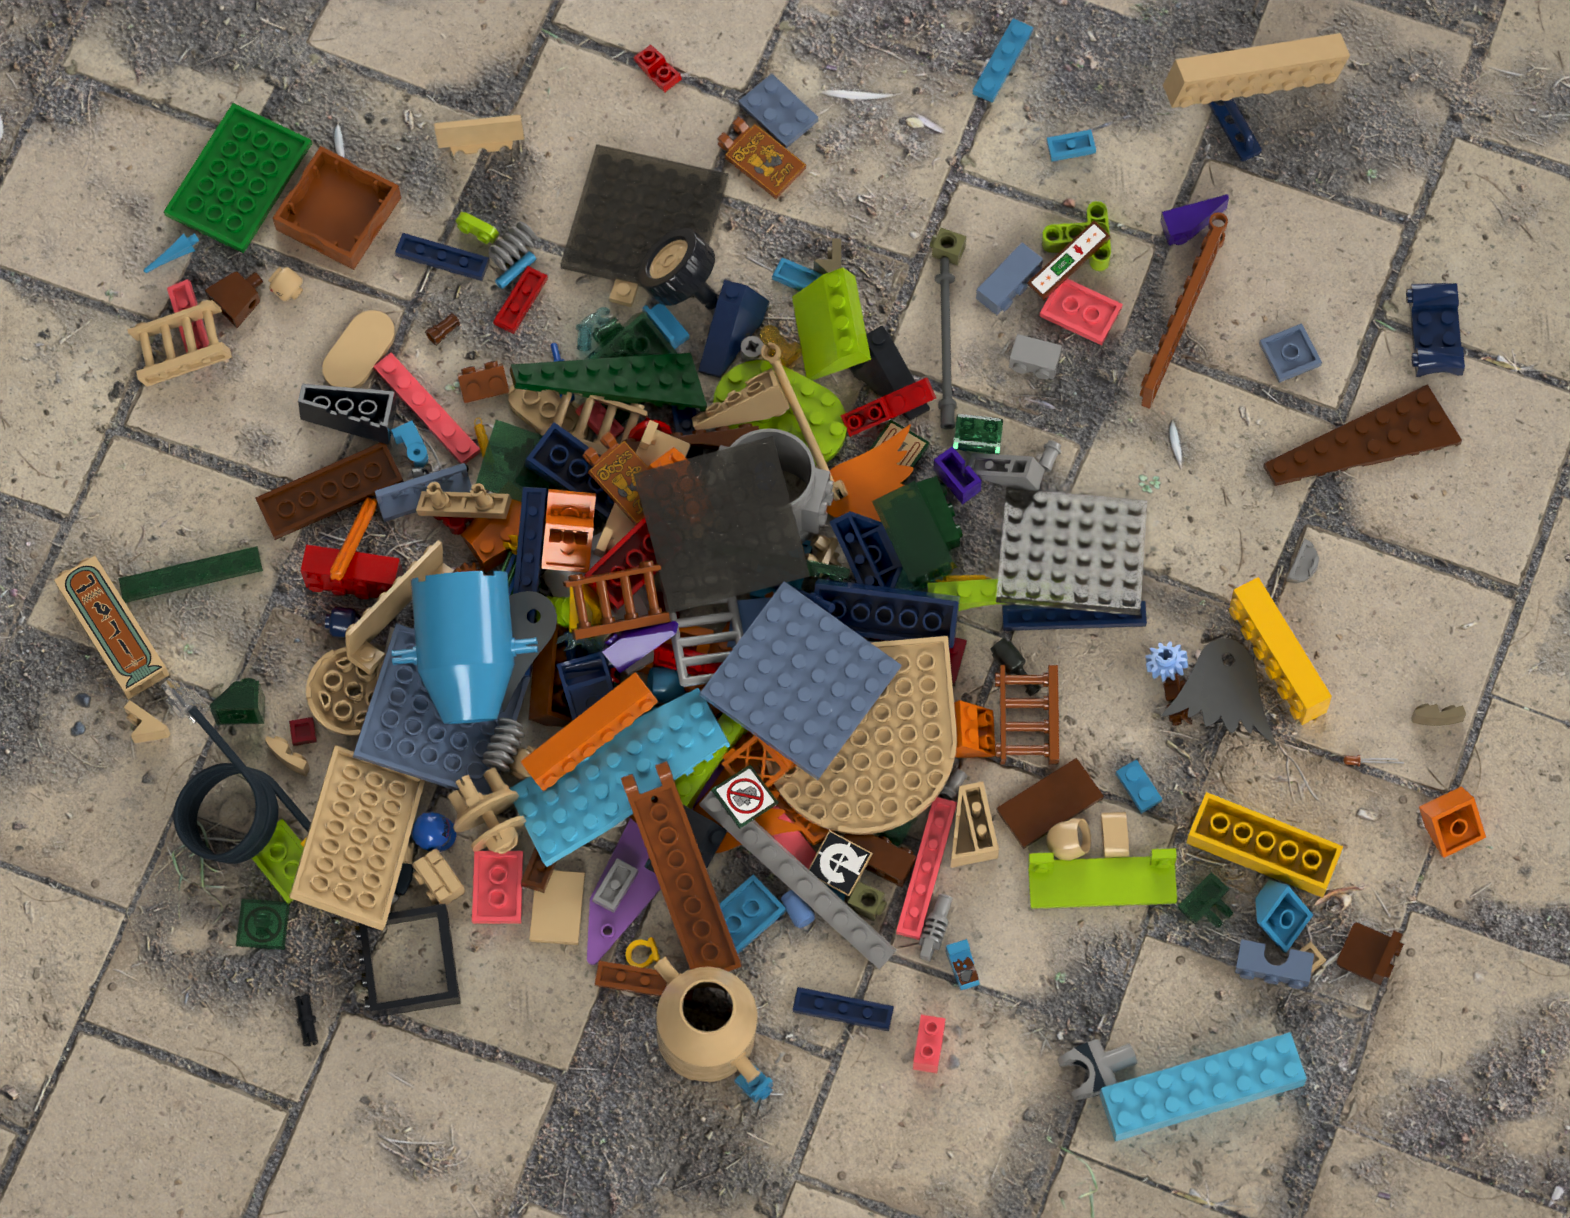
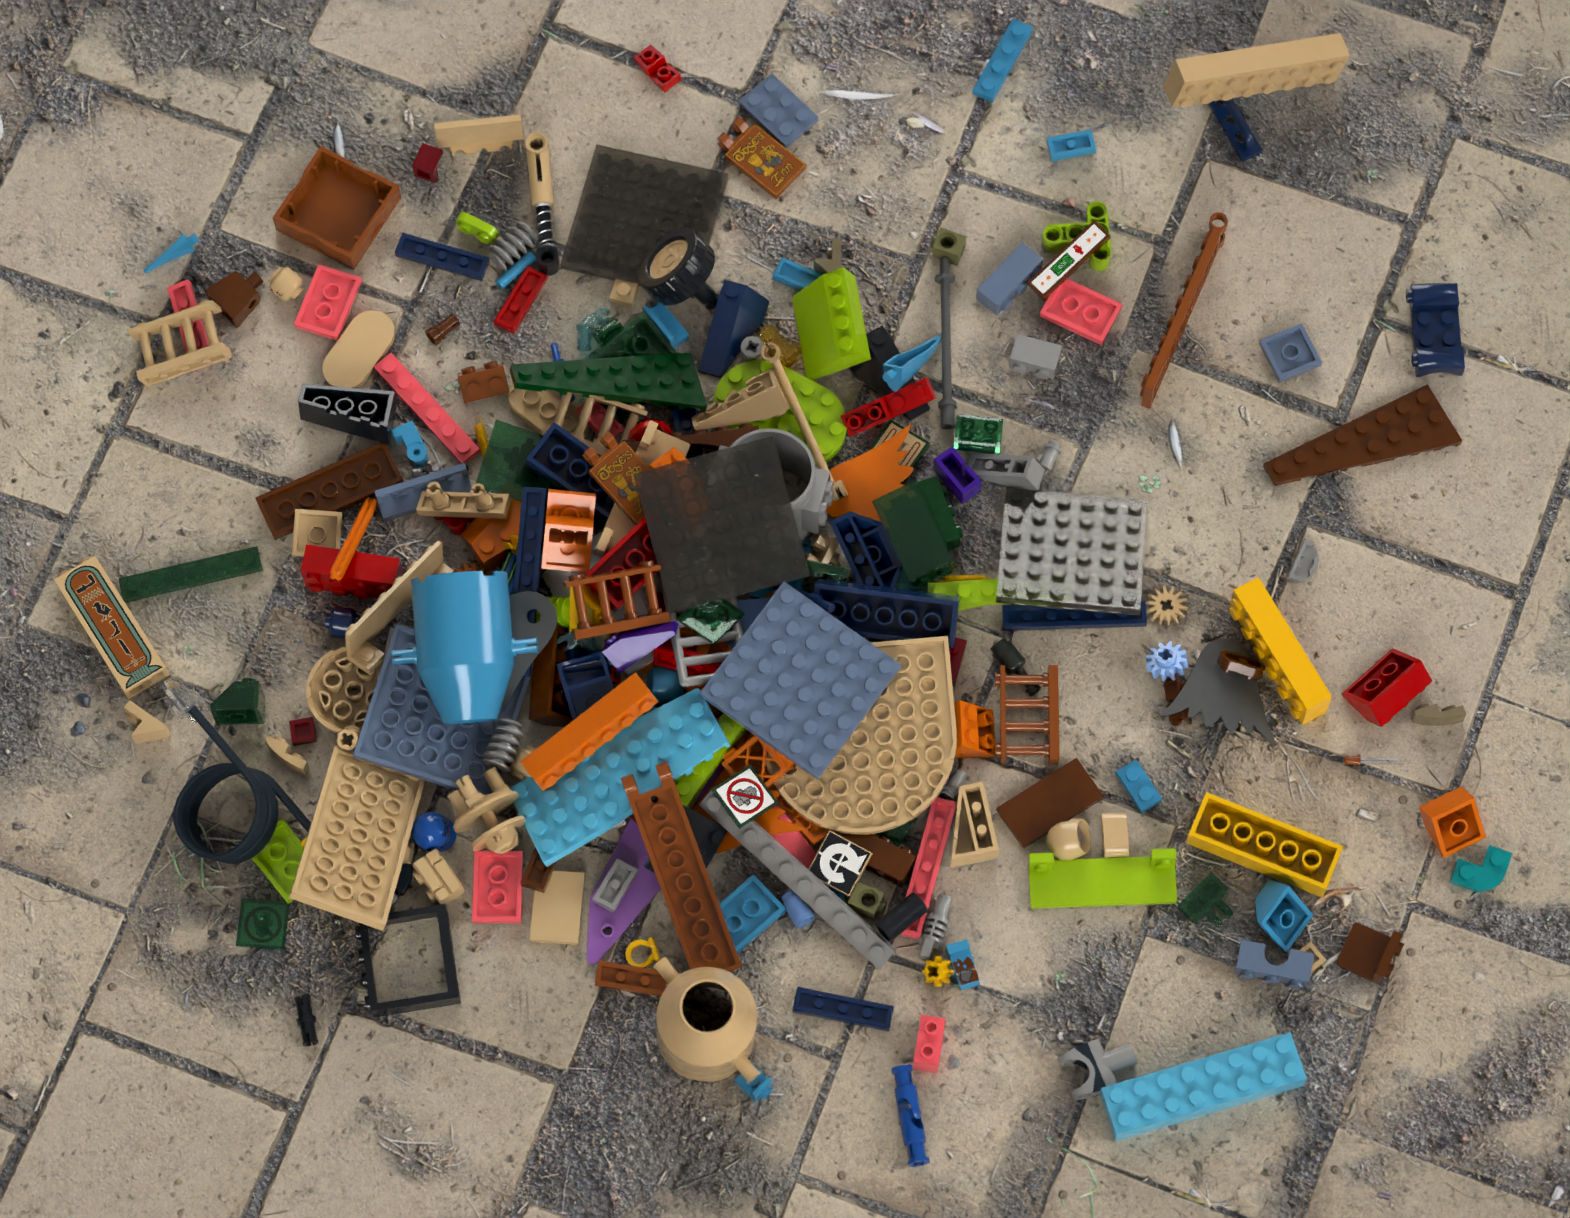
(238, 177): green plate -> none
(316, 529): none -> tan tile
(328, 302): none -> coral plate
(348, 730): none -> tan bush
(426, 163): none -> dark red panel
(542, 201): none -> piece
(711, 619): none -> clear green piece
(901, 917): none -> black pin
(905, 365): none -> dark azure piece
(910, 1119): none -> blue piece
(937, 967): none -> yellow gear
(1168, 615): none -> tan gear
(1188, 220): dark purple slope -> none
(1234, 662): none -> reddish brown plate
(1387, 686): none -> red slope
(1482, 877): none -> teal plate

